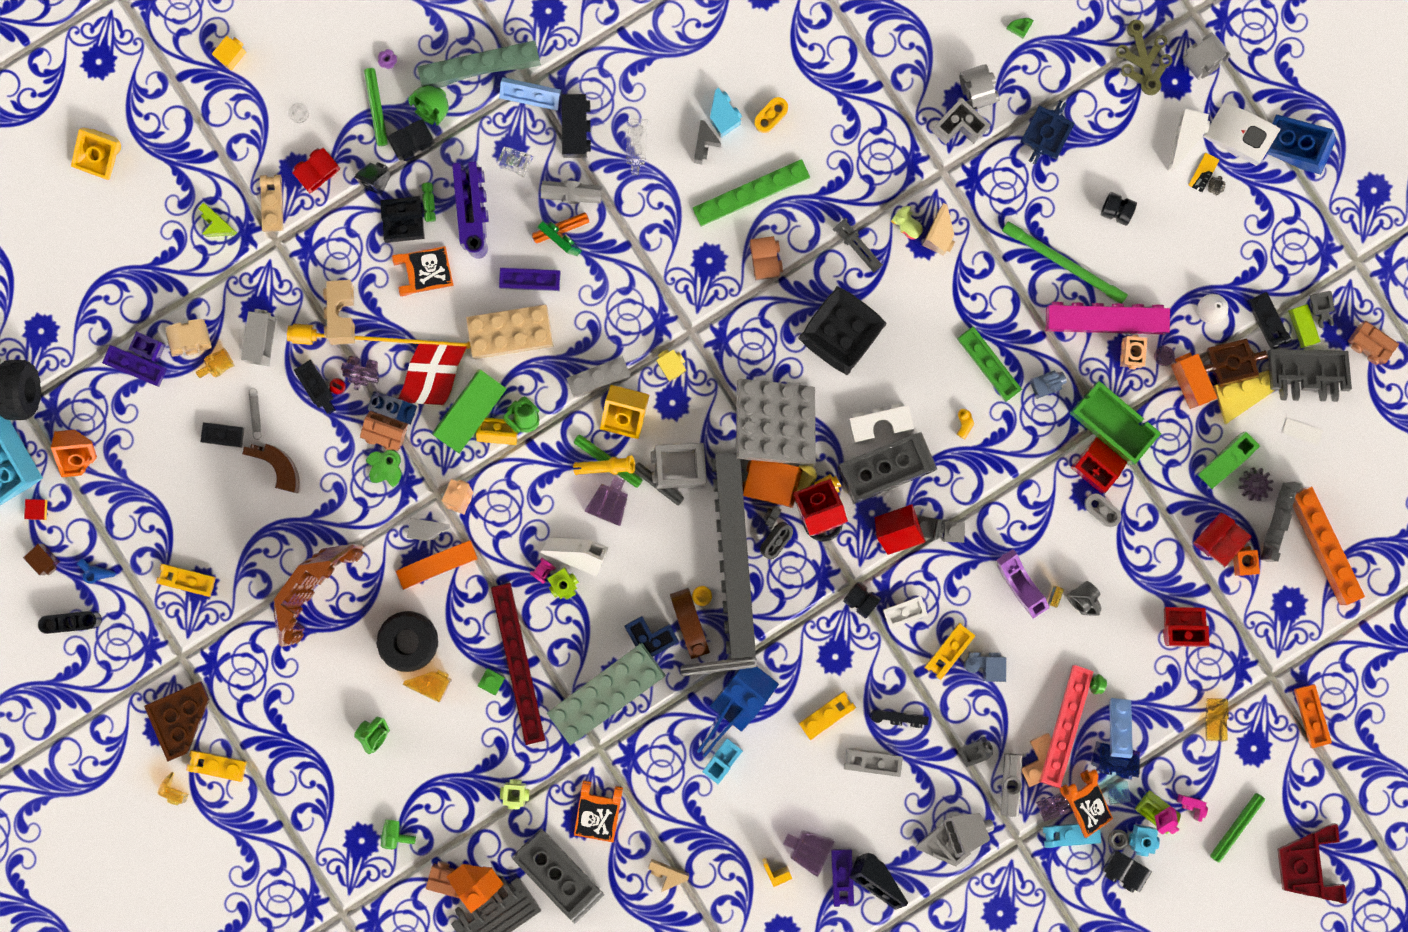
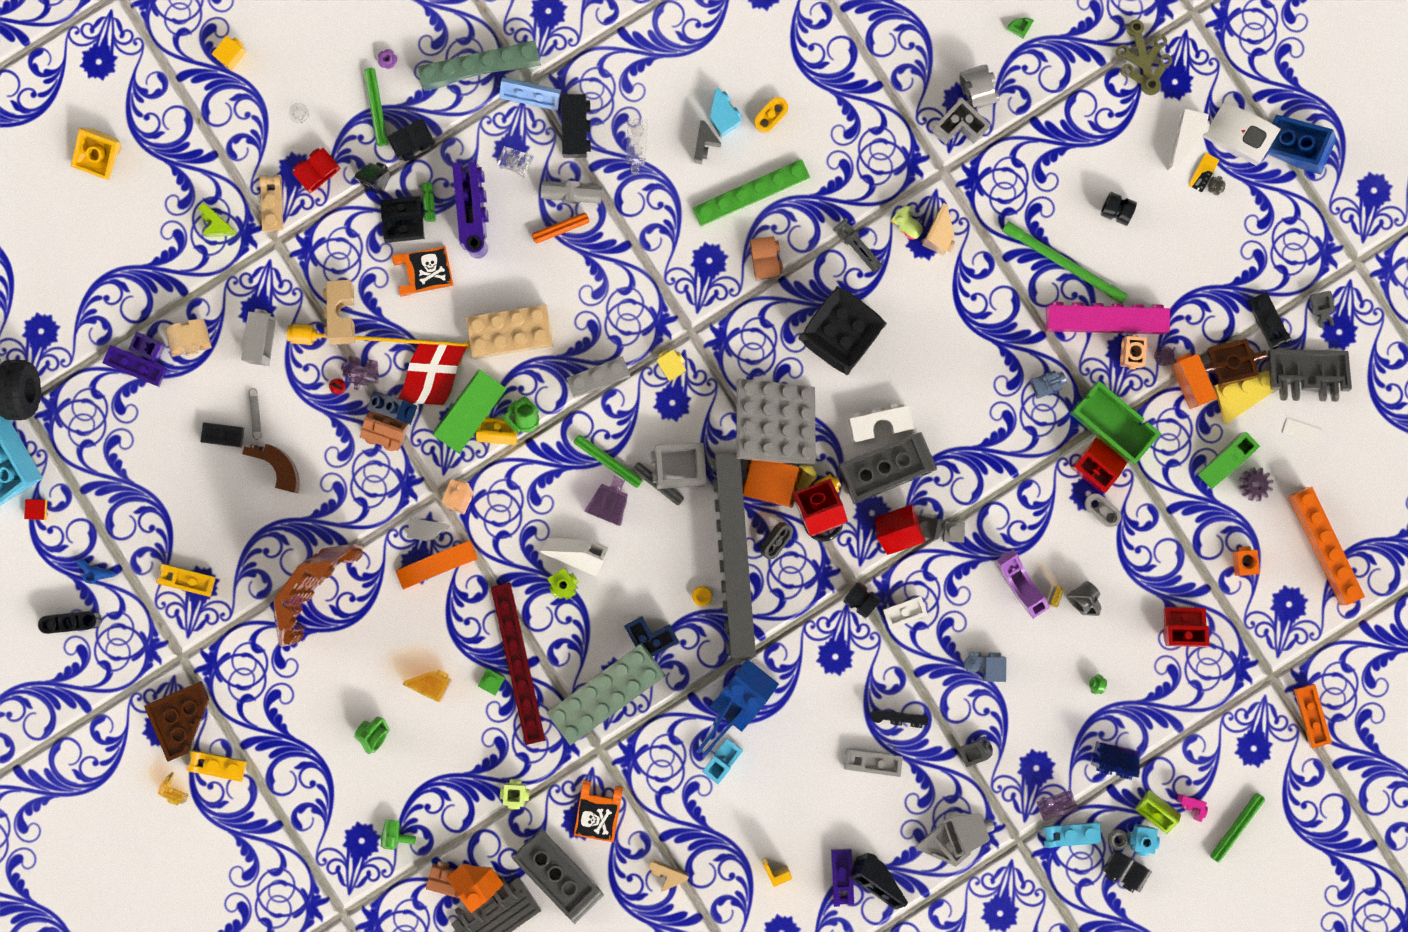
(41, 560): reddish brown brick -> none
(72, 452): orange slope -> none
(216, 364): clear yellow piece -> none
(315, 386): black hinge -> none
(382, 469): bright green plate -> none
(388, 646): black tyre -> none
(430, 104): bright green cylinder -> none
(529, 279): dark purple plate -> none
(542, 570): dark pink bush -> none
(561, 240): green wing -> none
(612, 465): yellow pin -> none
(624, 411): yellow slope -> none
(689, 623): reddish brown arch -> none
(718, 666): light grey axle -> none
(771, 516): dark grey plate -> none
(809, 850): clear purple torso -> none
(826, 715): yellow plate -> none
(950, 650): yellow plate -> none
(966, 423): yellow arm -> none
(989, 364): bright green tile -> none
(1011, 798): light grey piece -> none
(1033, 771): light nougat plate -> none
(1047, 132): dark blue plate -> none
(1066, 726): coral plate -> none
(1088, 803): flag -> none
(1118, 792): clear light blue plate -> none
(1120, 728): light blue plate -> none
(1167, 821): dark pink tile -> none
(1206, 56): light grey brick -> none
(1212, 308): white helmet -> none
(1216, 719): clear yellow slope -> none
(1222, 539): red brick -> none
(1280, 521): dark grey hinge -> none
(1302, 866): dark red wing -> none
(1304, 326): lime slope -> none
(1372, 343): nougat brick -> none

